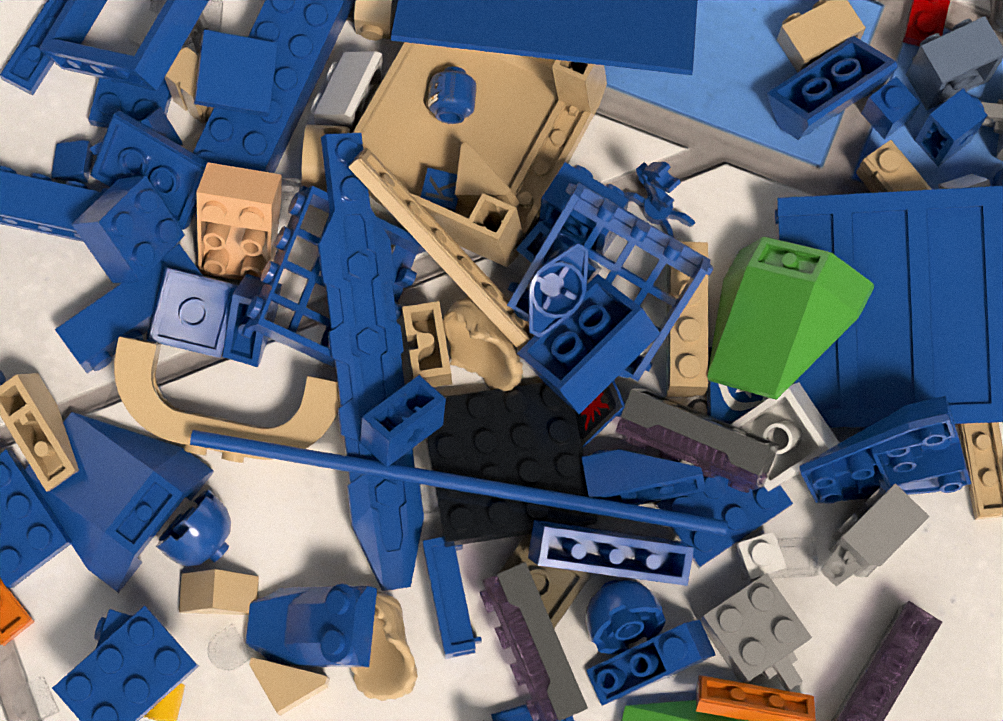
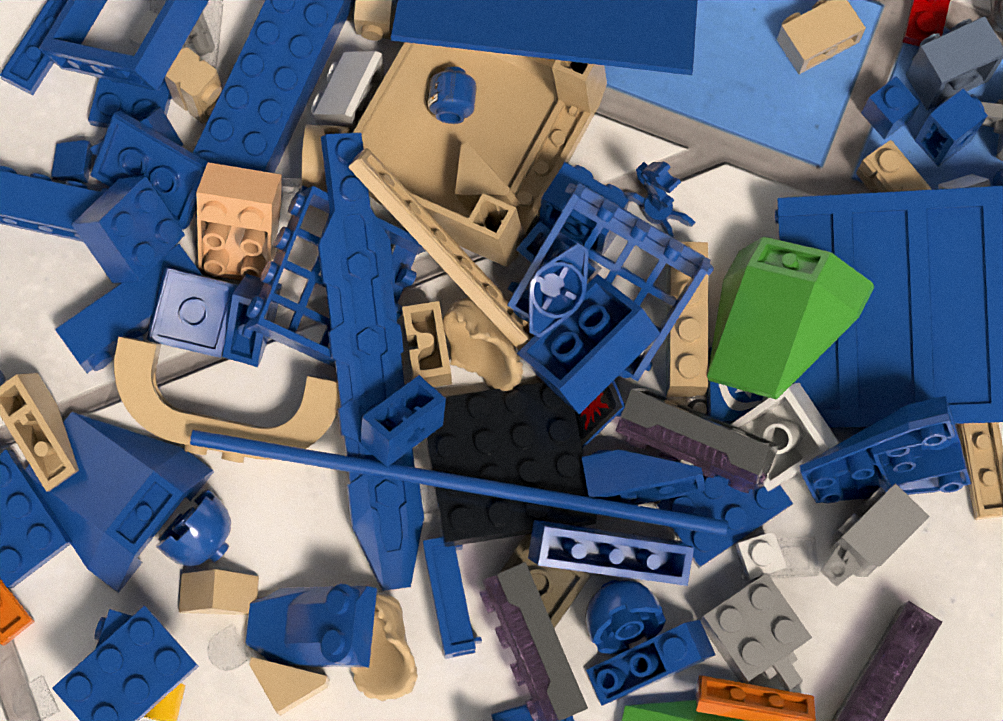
(235, 73): blue tile -> none
(440, 188): blue tile -> none
(829, 86): blue slope -> none

